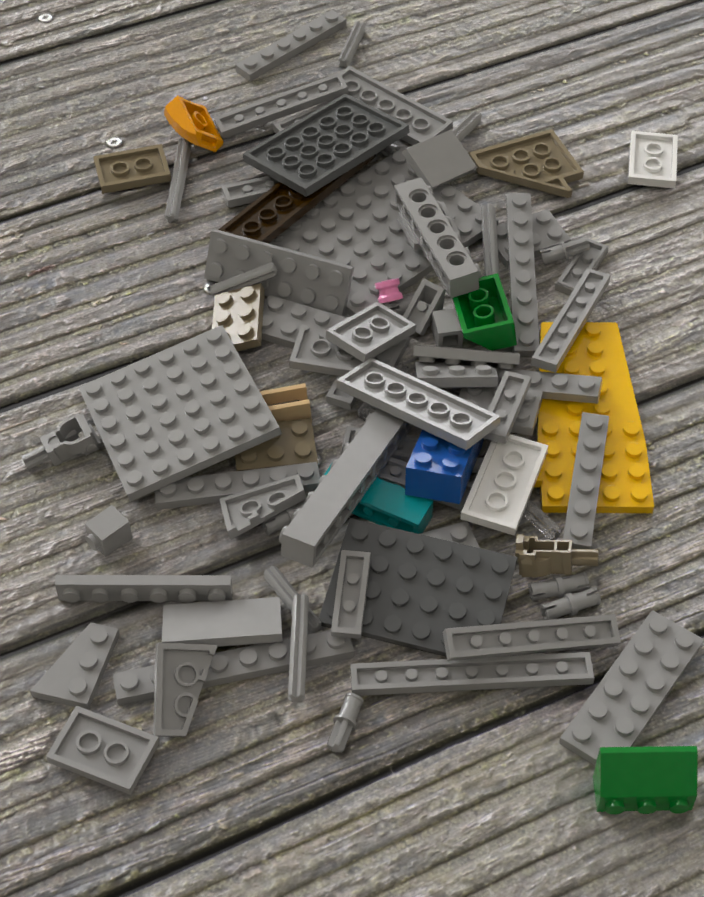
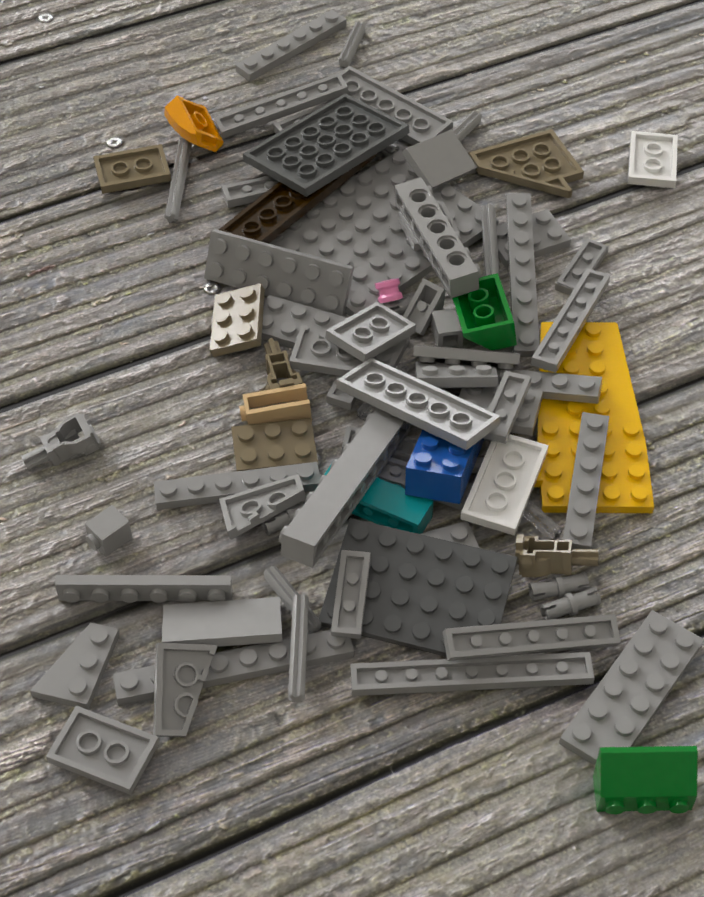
(178, 412): light grey plate -> none
(245, 279): light grey axle -> none
(278, 367): none -> dark tan piece
(345, 722): light grey axle -> none
(564, 250): light grey axle -> none

